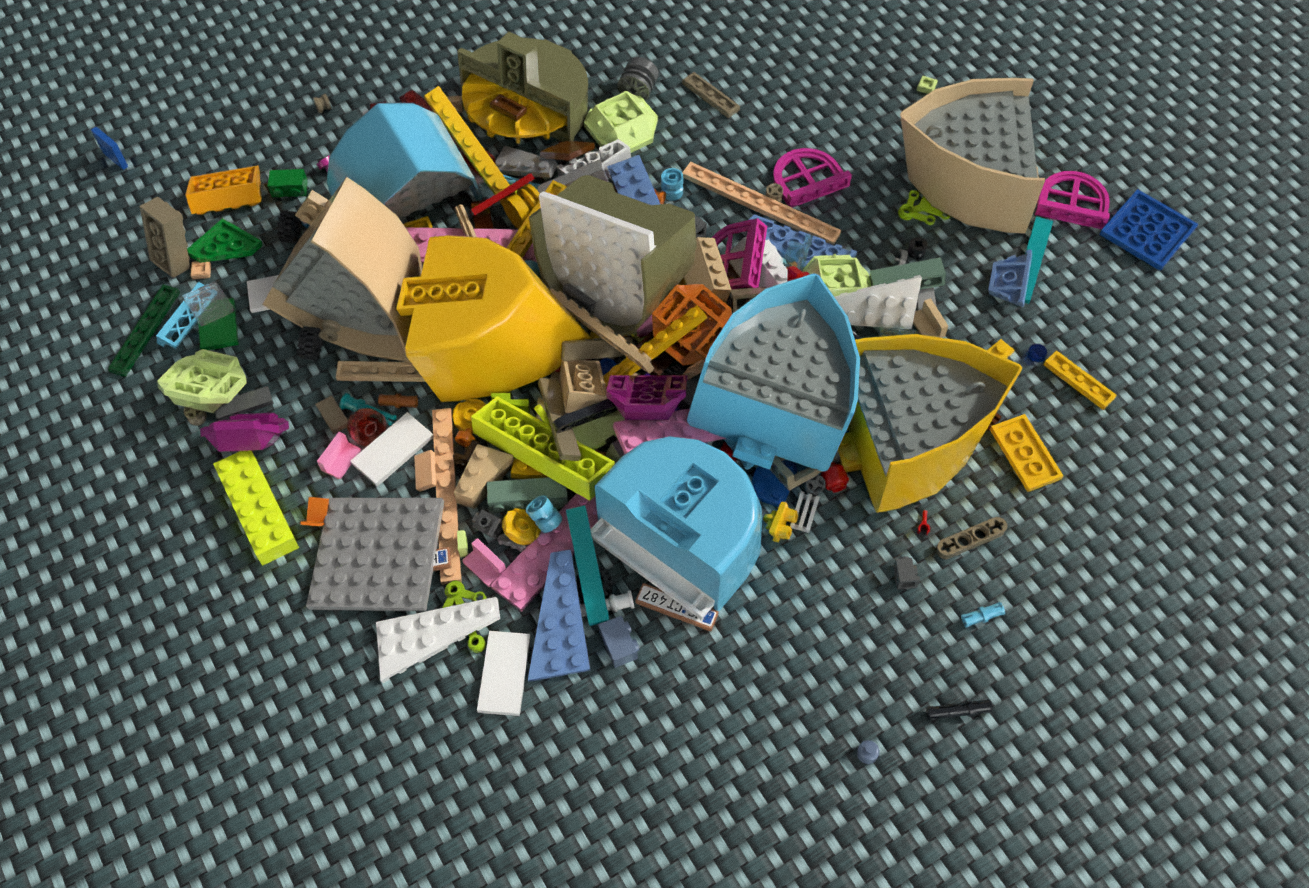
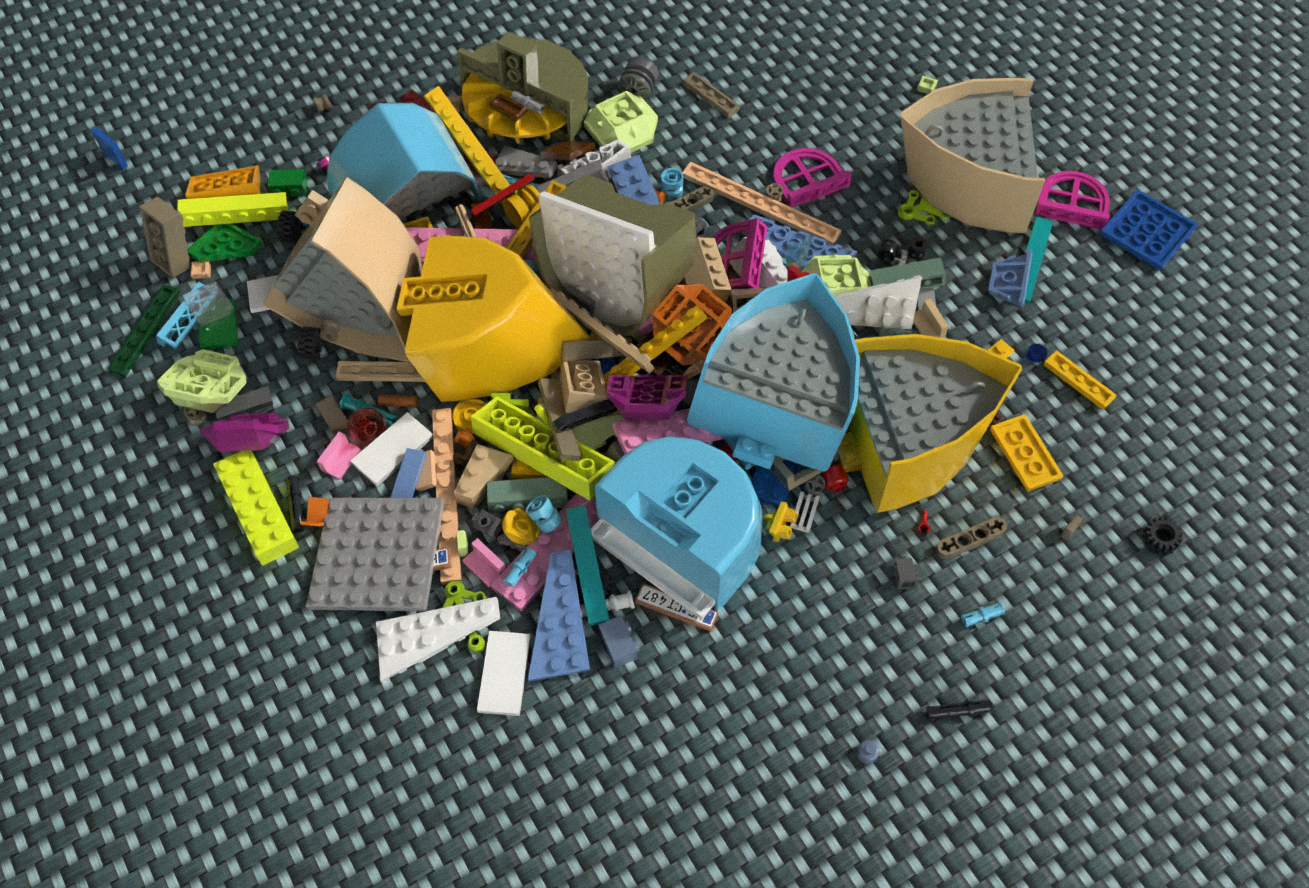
(232, 209): none -> neon yellow brick
(294, 496): none -> black pin
(408, 474): none -> medium blue tile
(519, 567): none -> medium azure pin
(528, 102): none -> light grey pin
(696, 195): none -> dark tan beam
(888, 250): none -> black wheel
(1071, 527): none -> dark tan tile
(1167, 527): none -> black tyre

